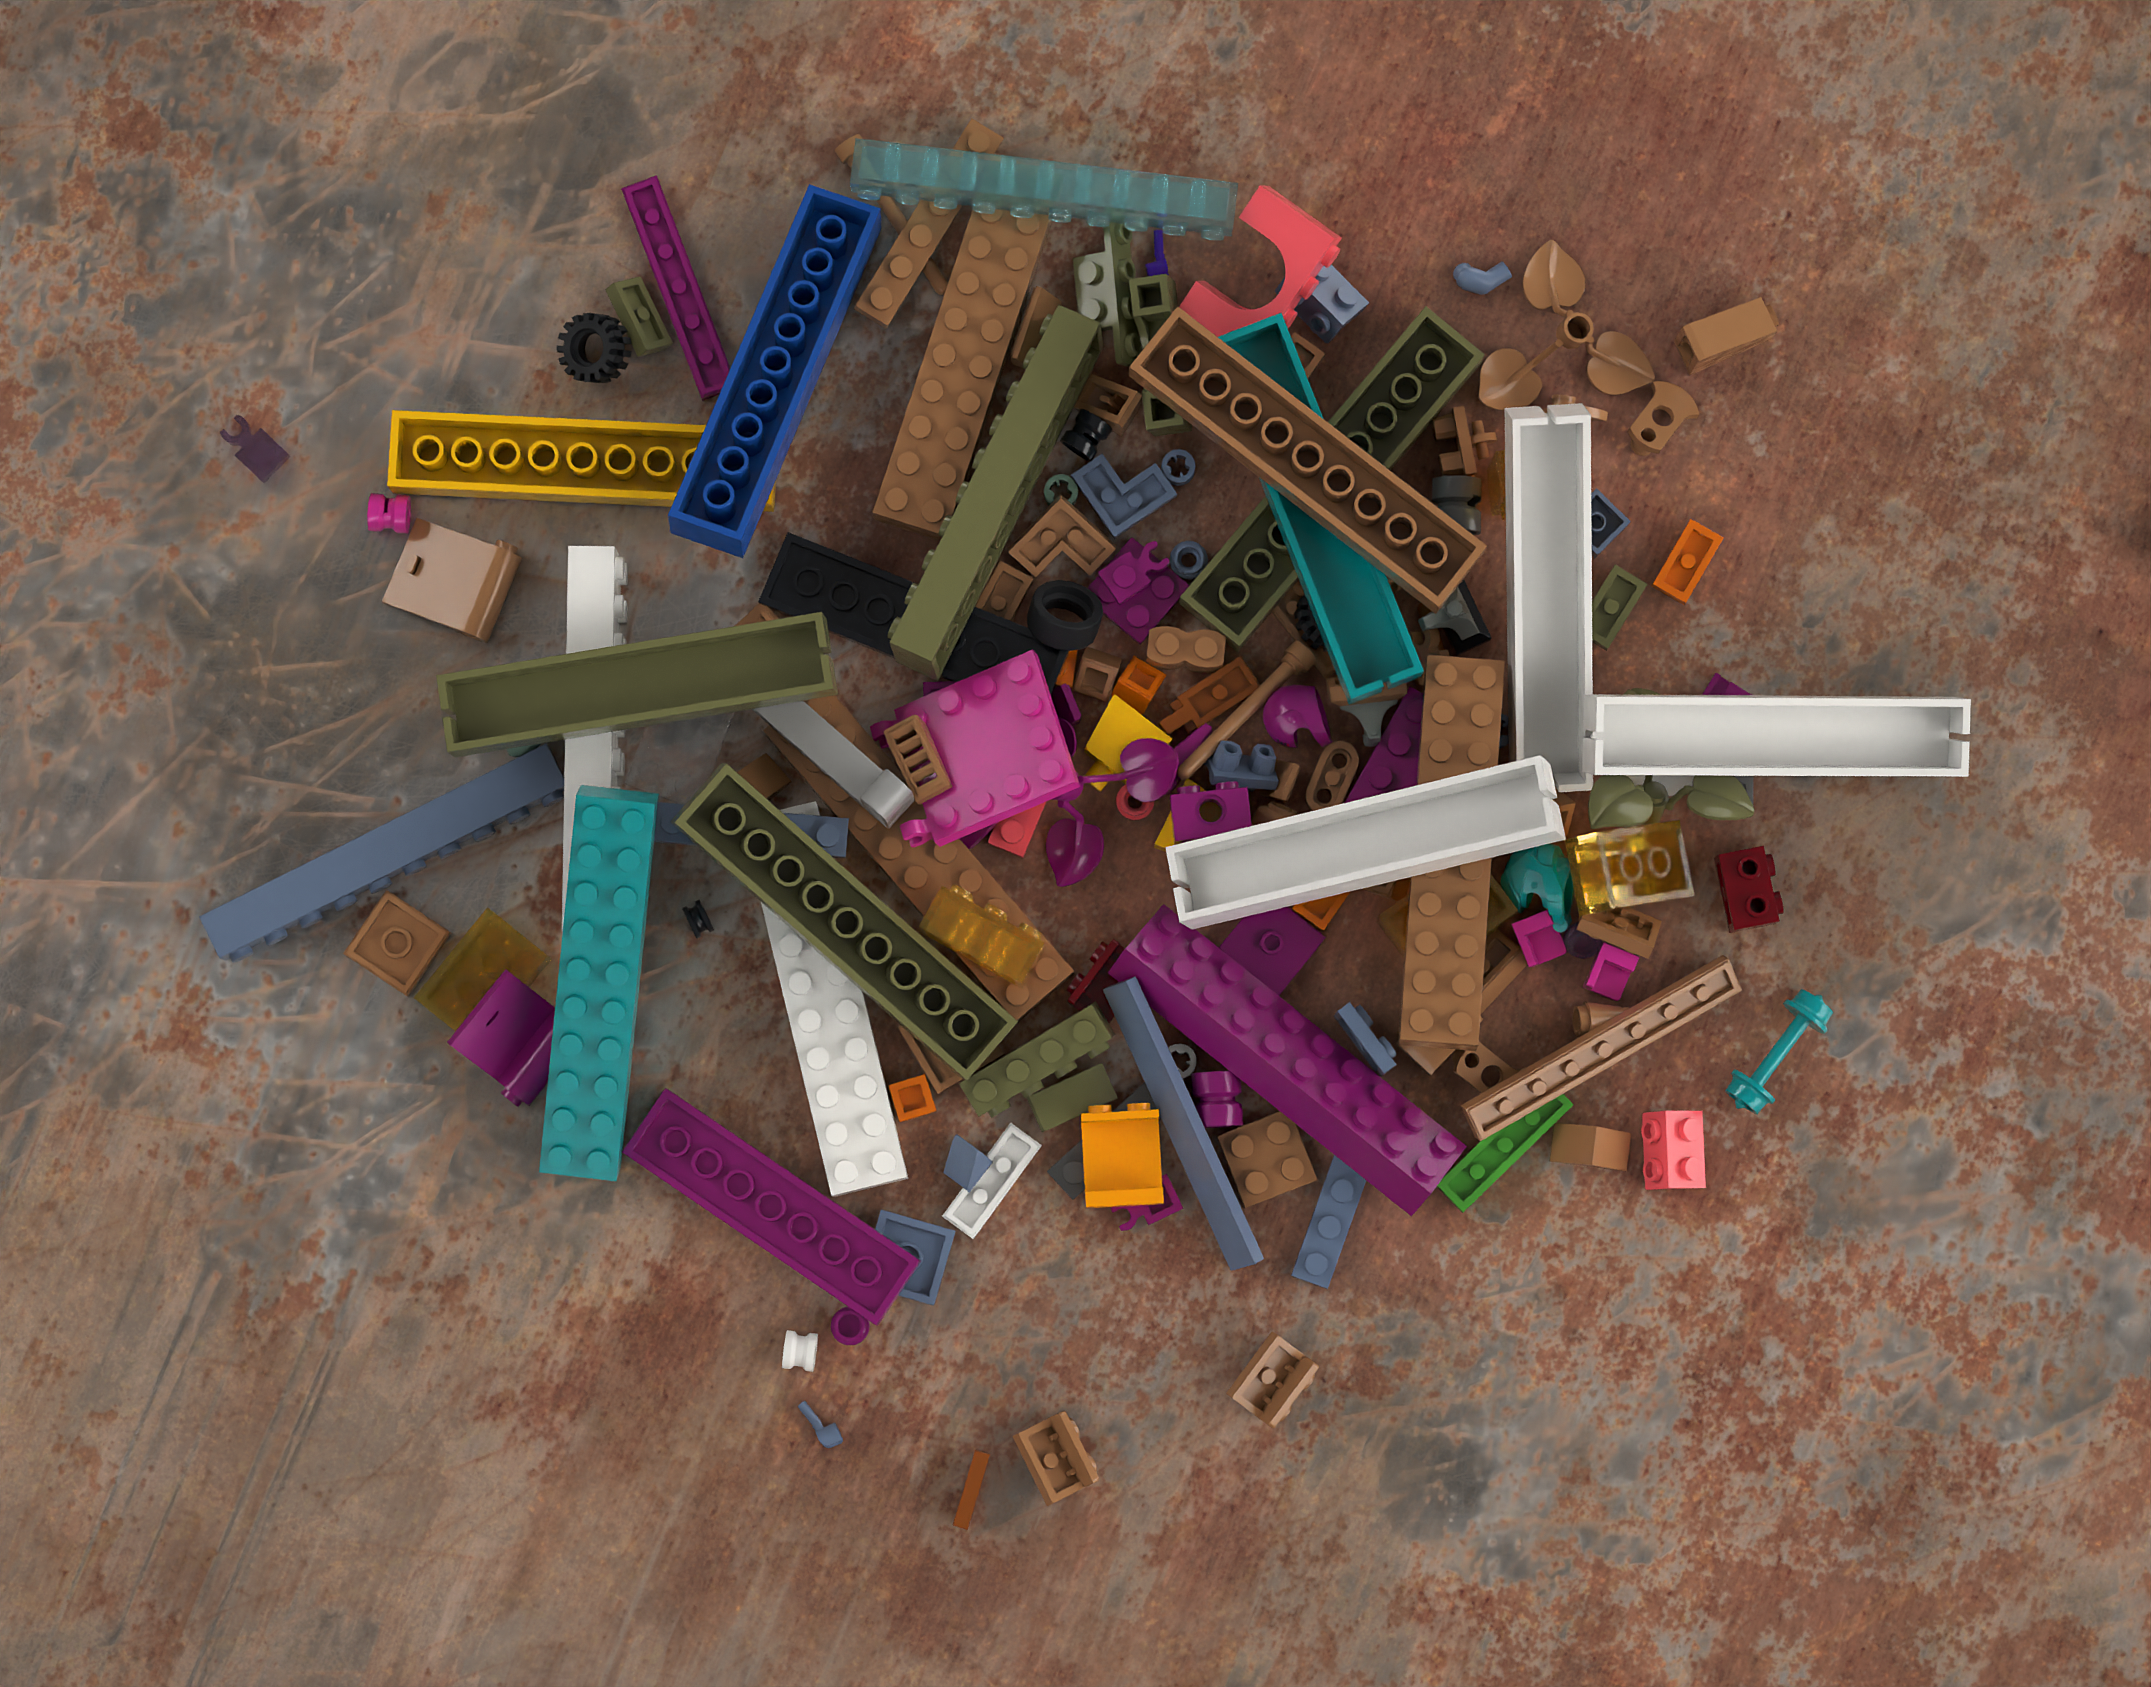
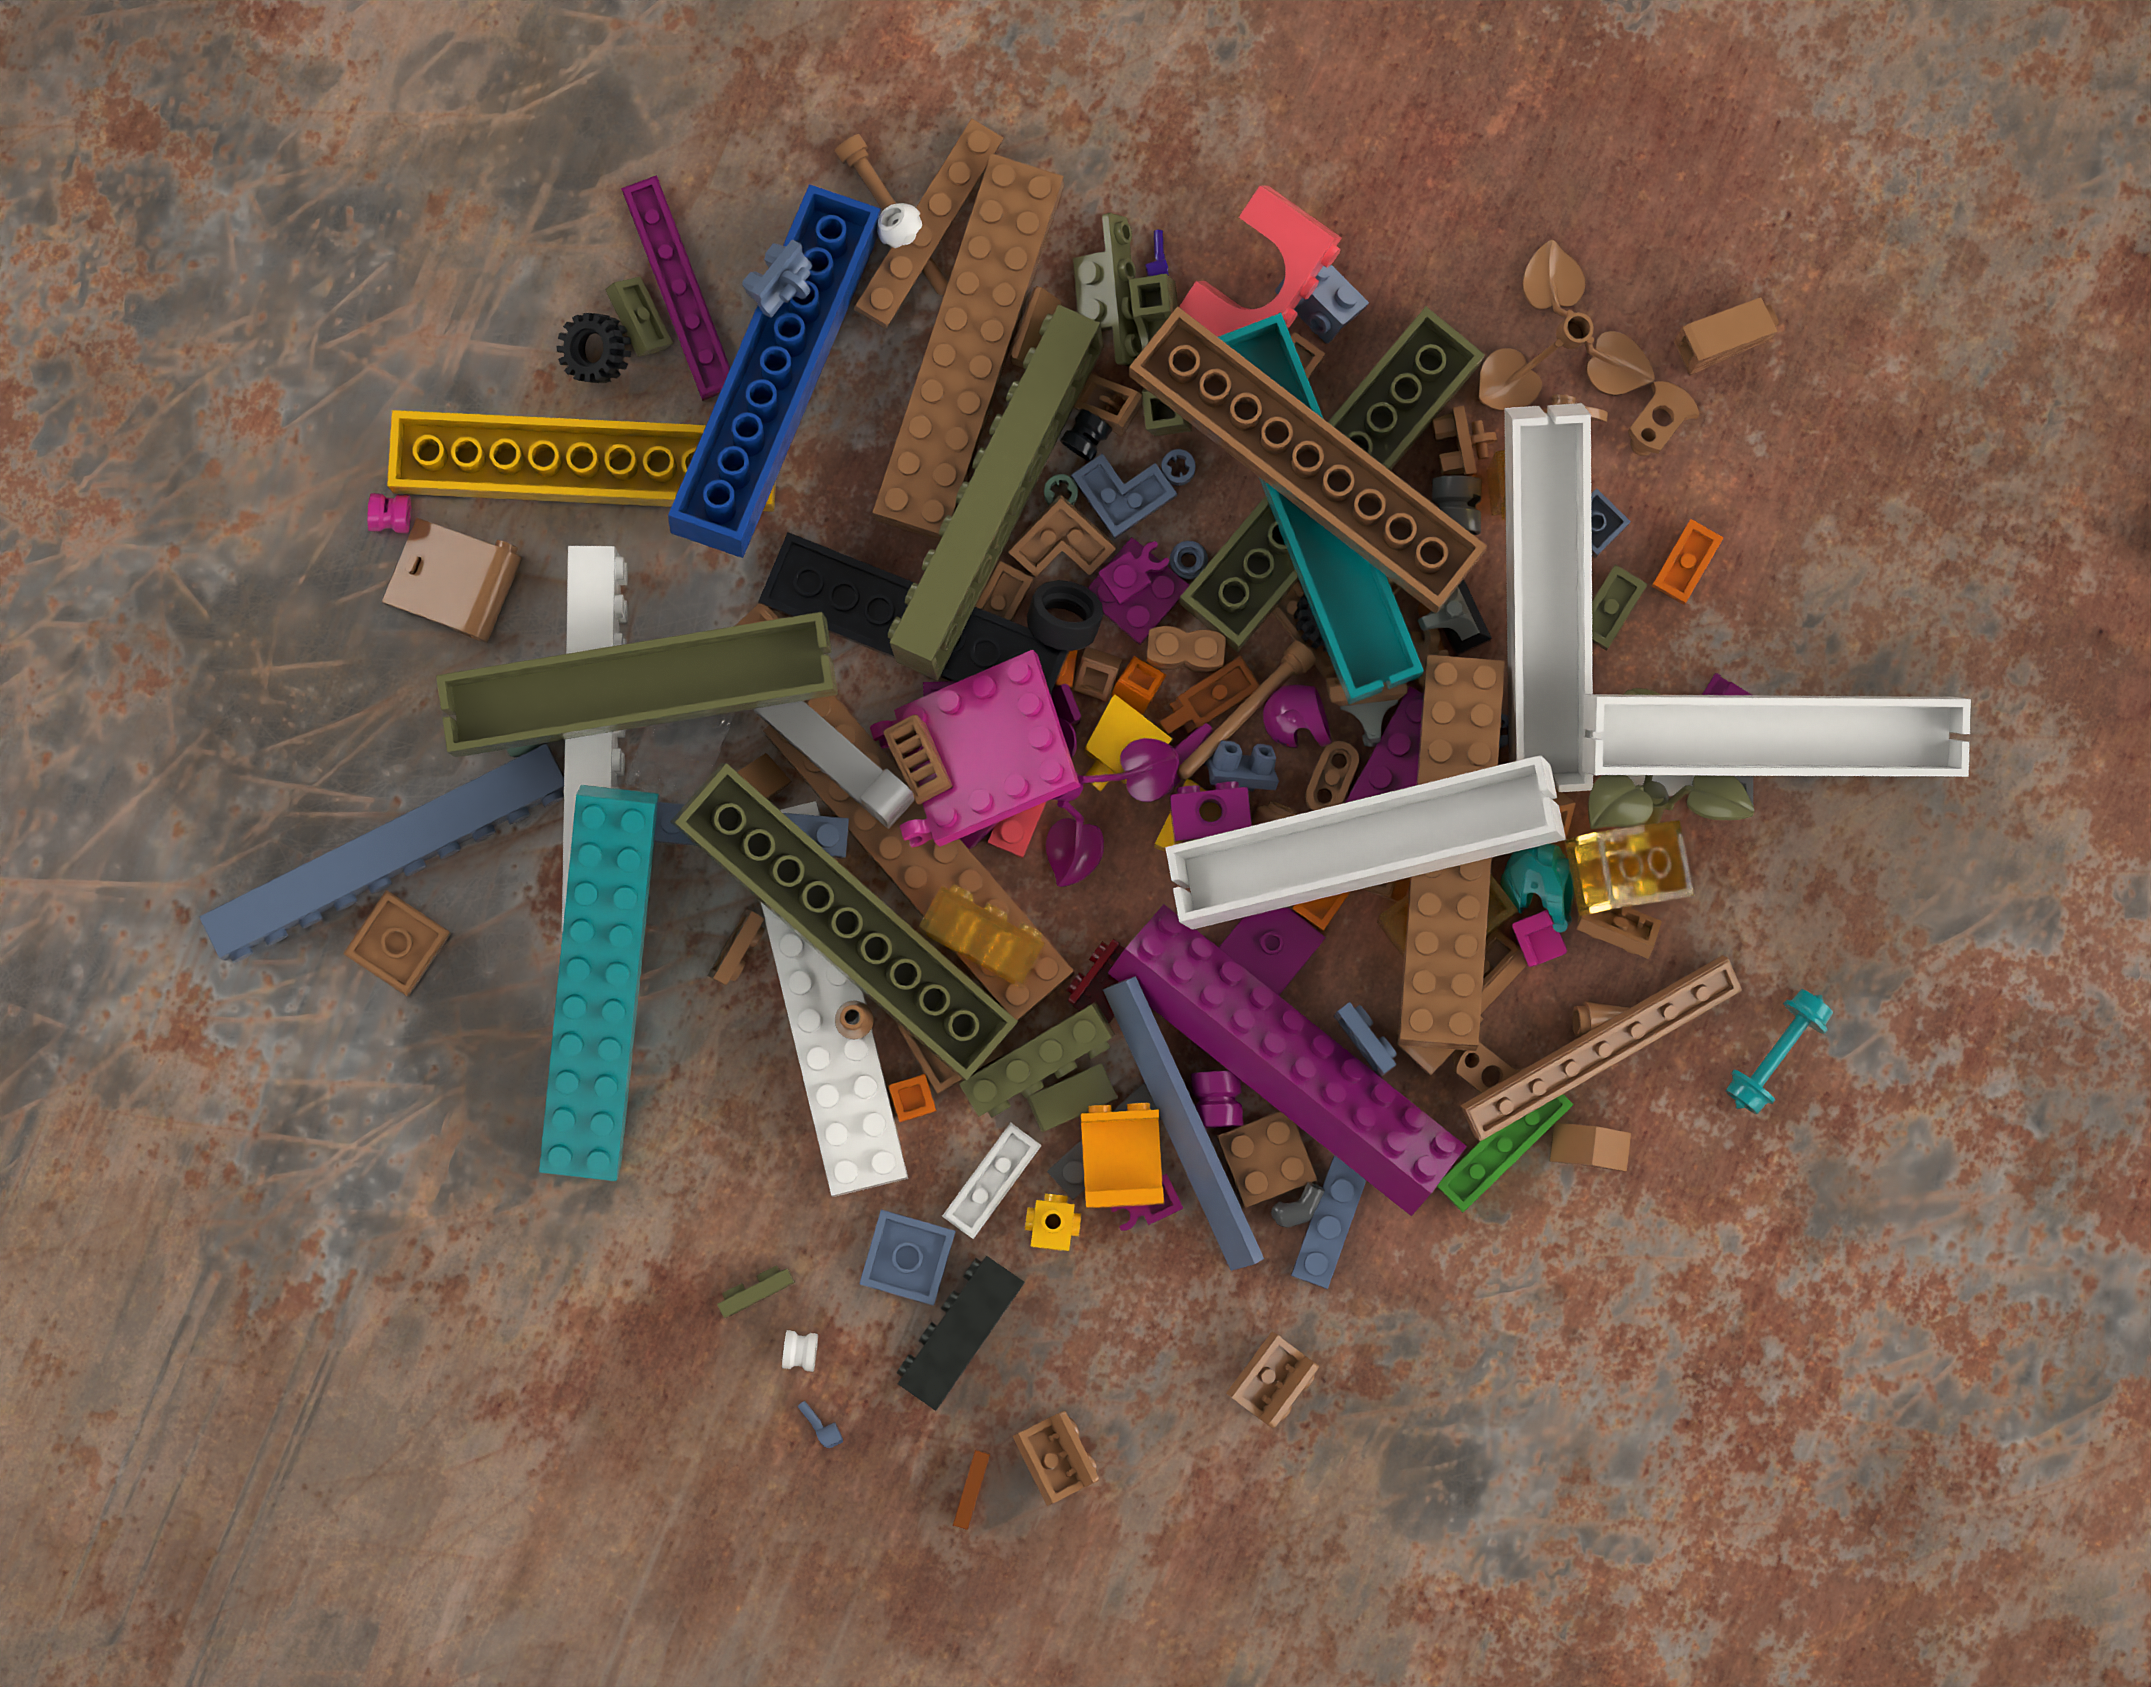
(258, 452): clear purple plate -> none
(476, 965): clear yellow brick -> none
(510, 1038): magenta door -> none
(698, 919): black bush -> none
(745, 934): none -> medium nougat plate
(769, 1283): none -> olive plate
(771, 1206): magenta plate -> none
(782, 280): none -> sand blue hips
(849, 1326): magenta plate -> none
(858, 1030): none -> medium nougat cone
(898, 224): none -> white plate
(960, 1333): none -> pearl dark grey brick
(965, 1163): sand blue slope -> none
(1043, 188): clear light blue brick -> none
(1049, 1238): none -> yellow brick
(1129, 812): coral plate -> none
(1181, 1049): white bush -> none
(1287, 775): medium nougat slope -> none
(1301, 1211): none -> dark grey arm
(1479, 281): sand blue arm -> none
(1579, 943): clear purple plate -> none
(1610, 971): dark pink panel -> none
(1673, 1150): coral bracket -> none
(1748, 889): dark red brick -> none

